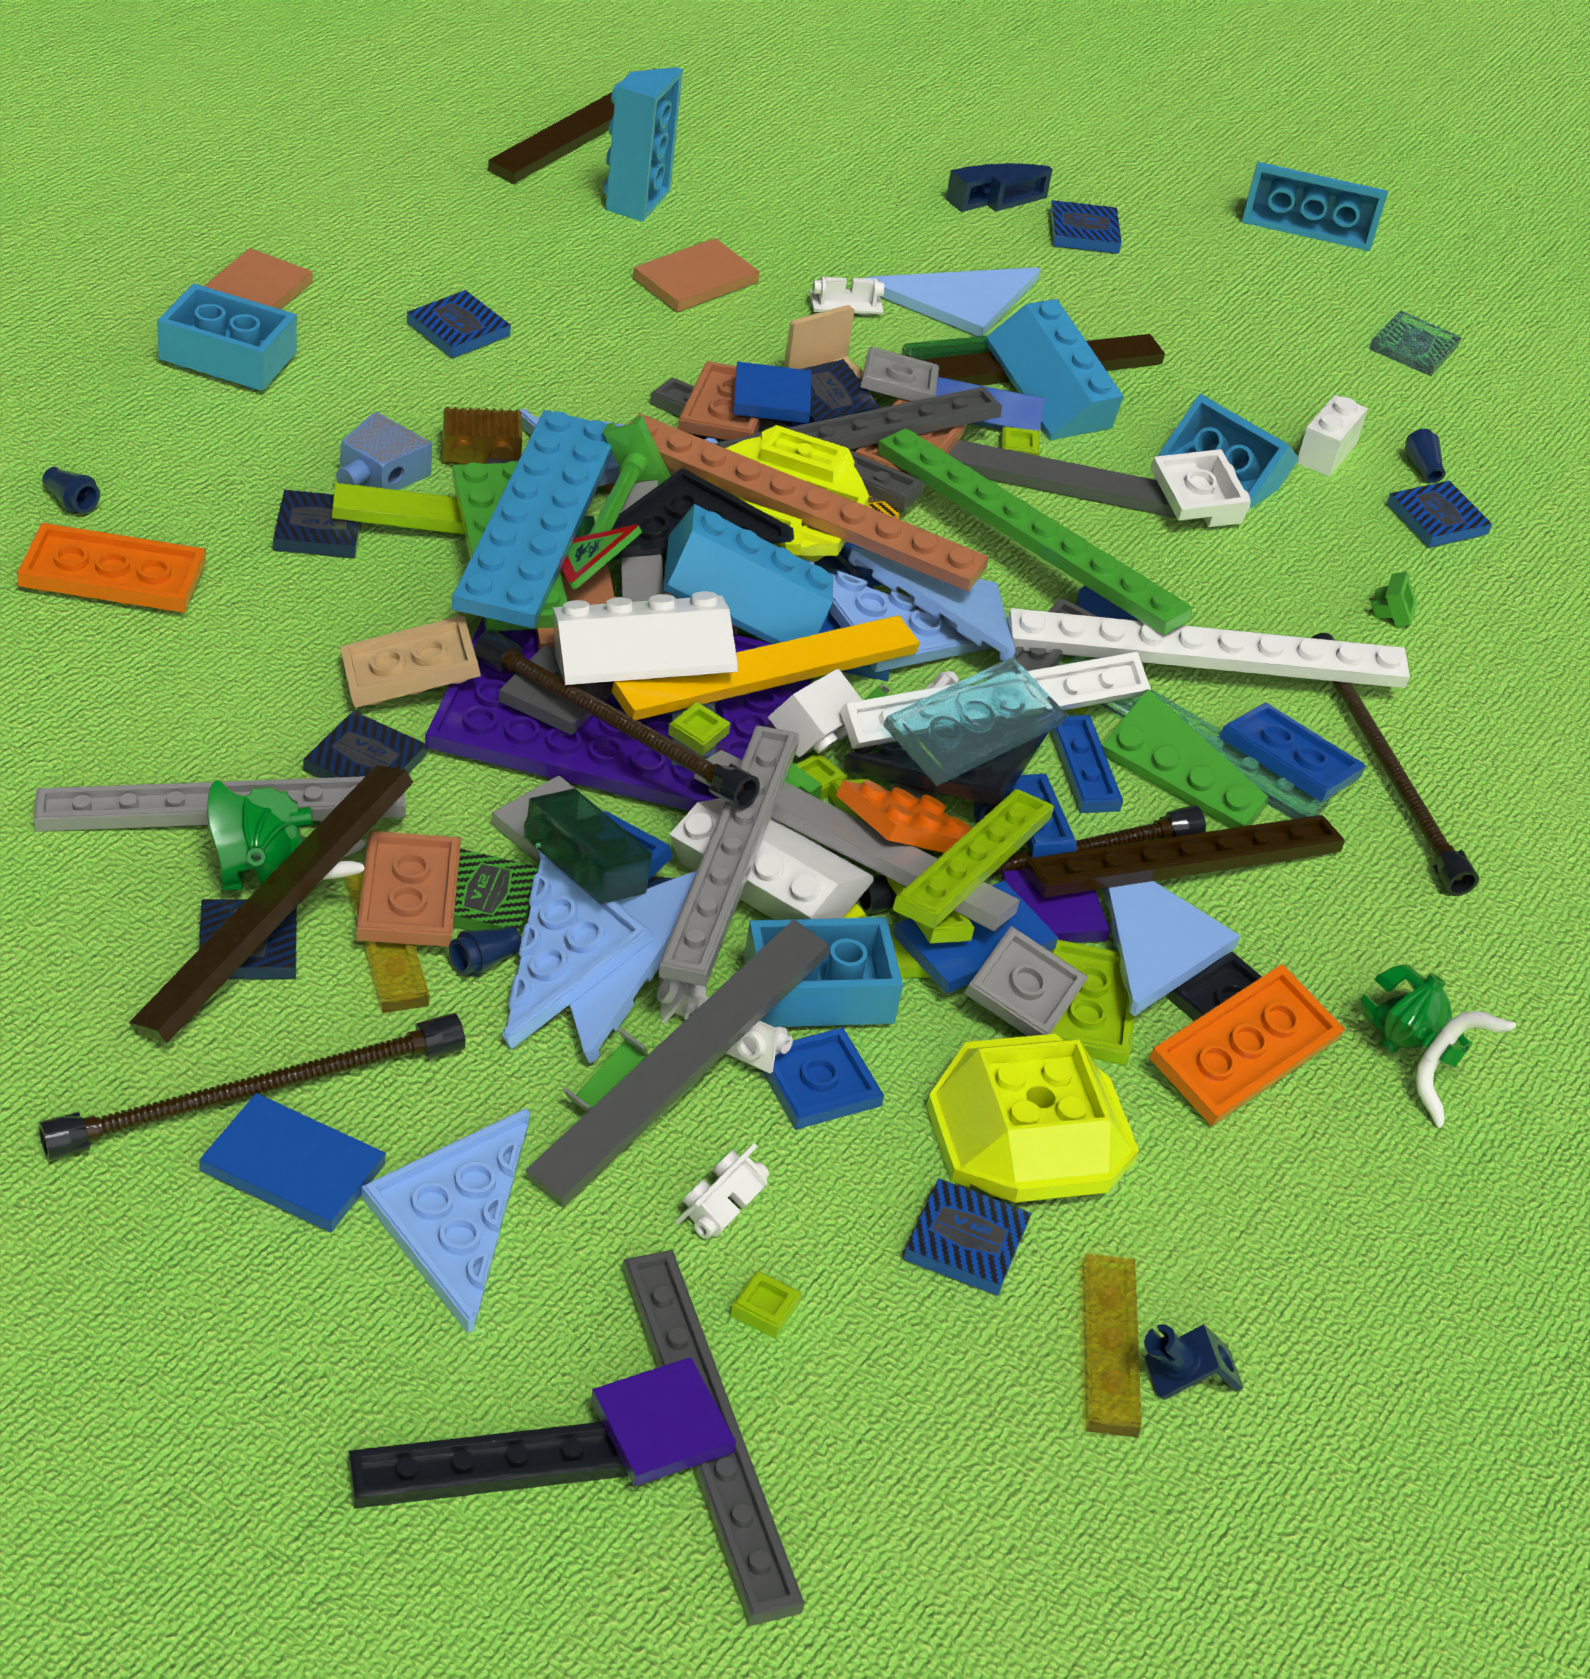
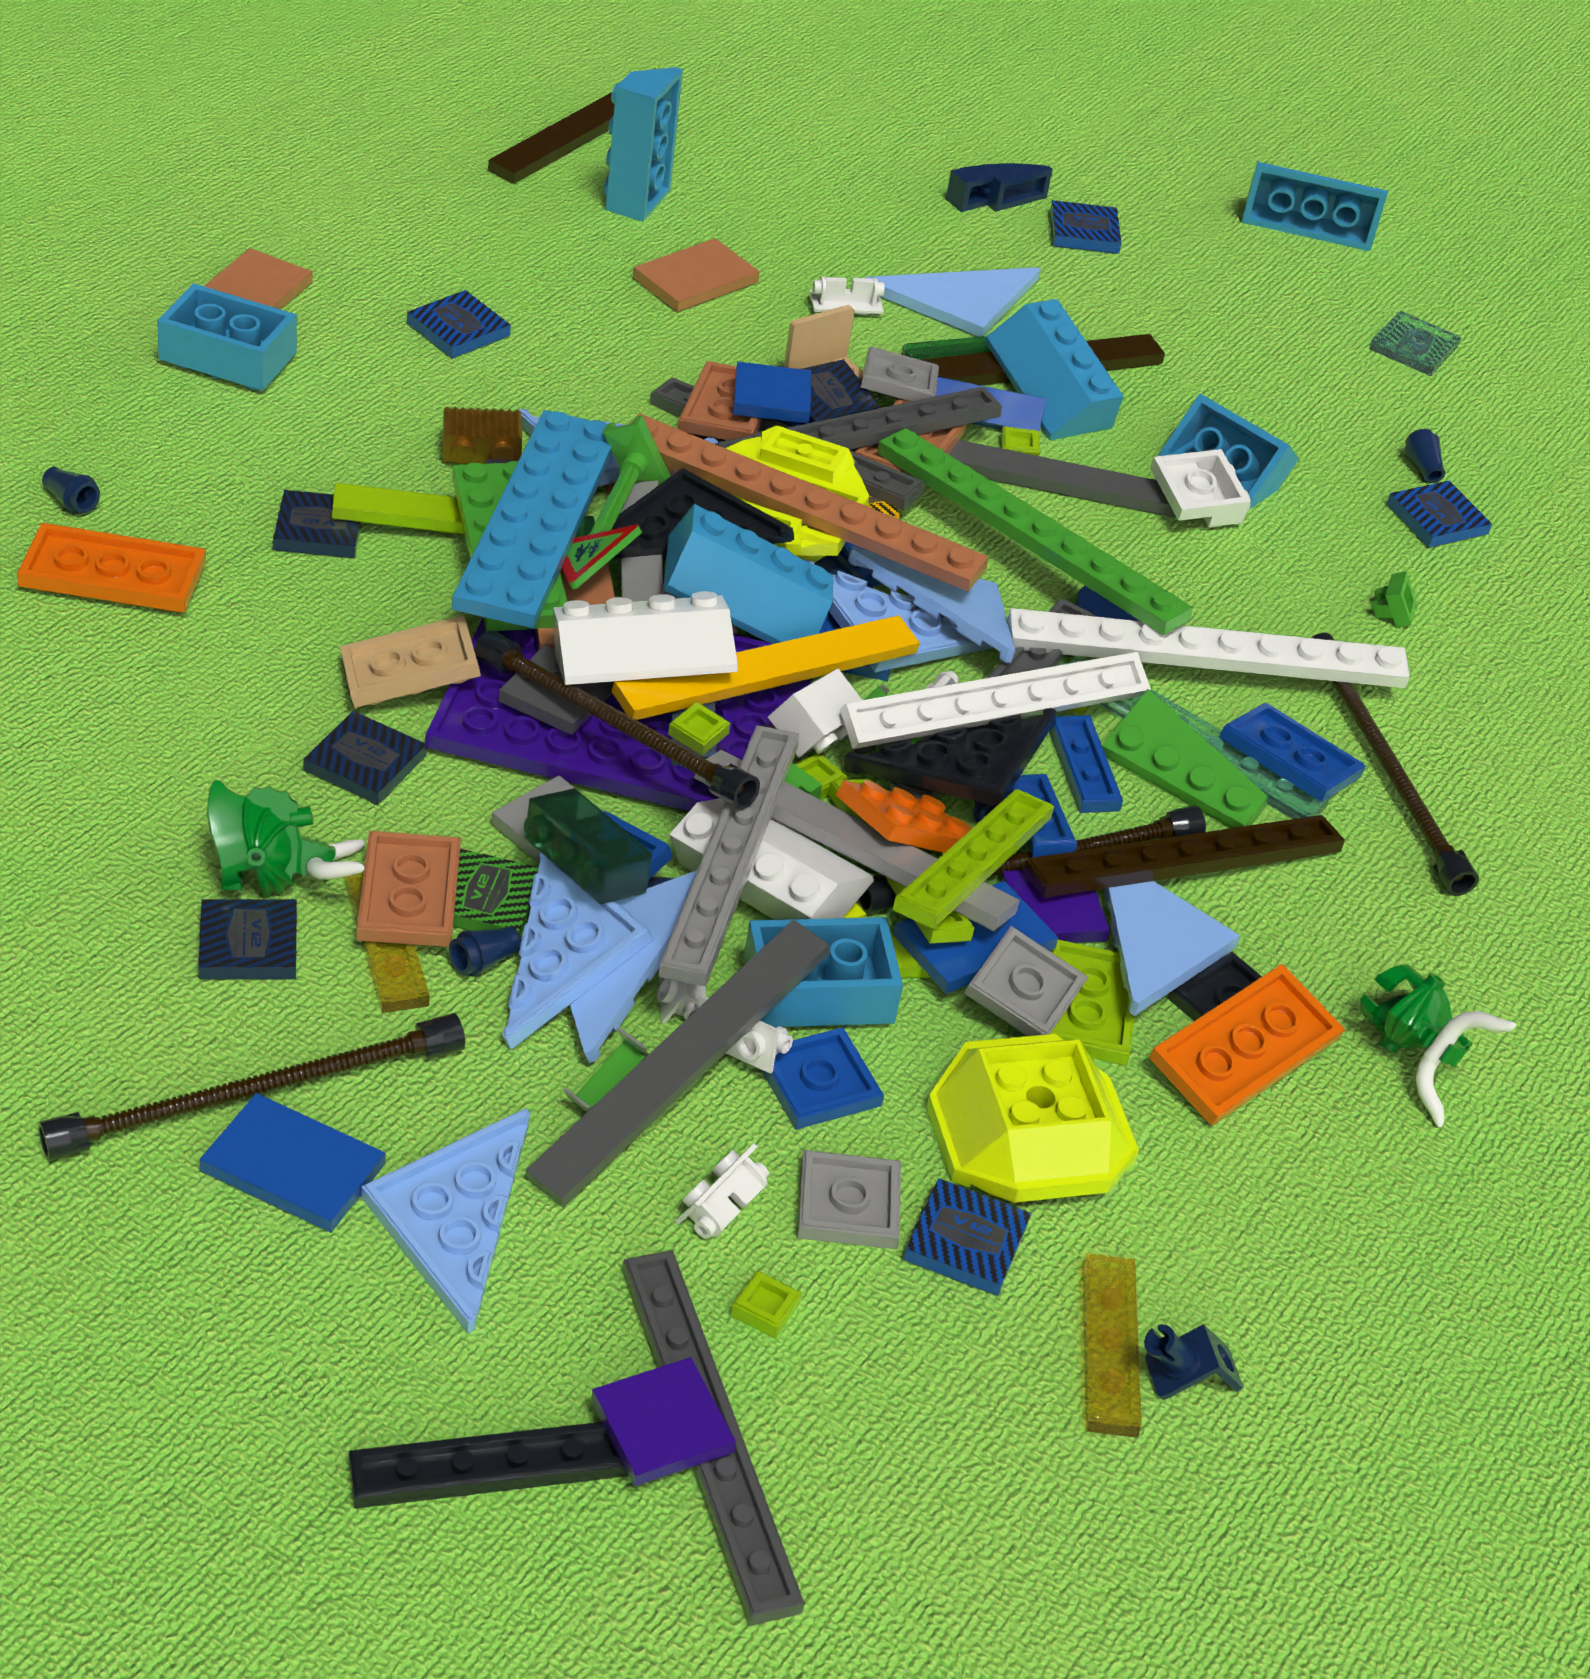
(176, 802): light grey tile -> none
(270, 904): dark brown tile -> none
(383, 455): medium blue torso -> none
(849, 1199): none -> light grey tile
(974, 720): clear light blue tile -> none
(1332, 435): brick -> none

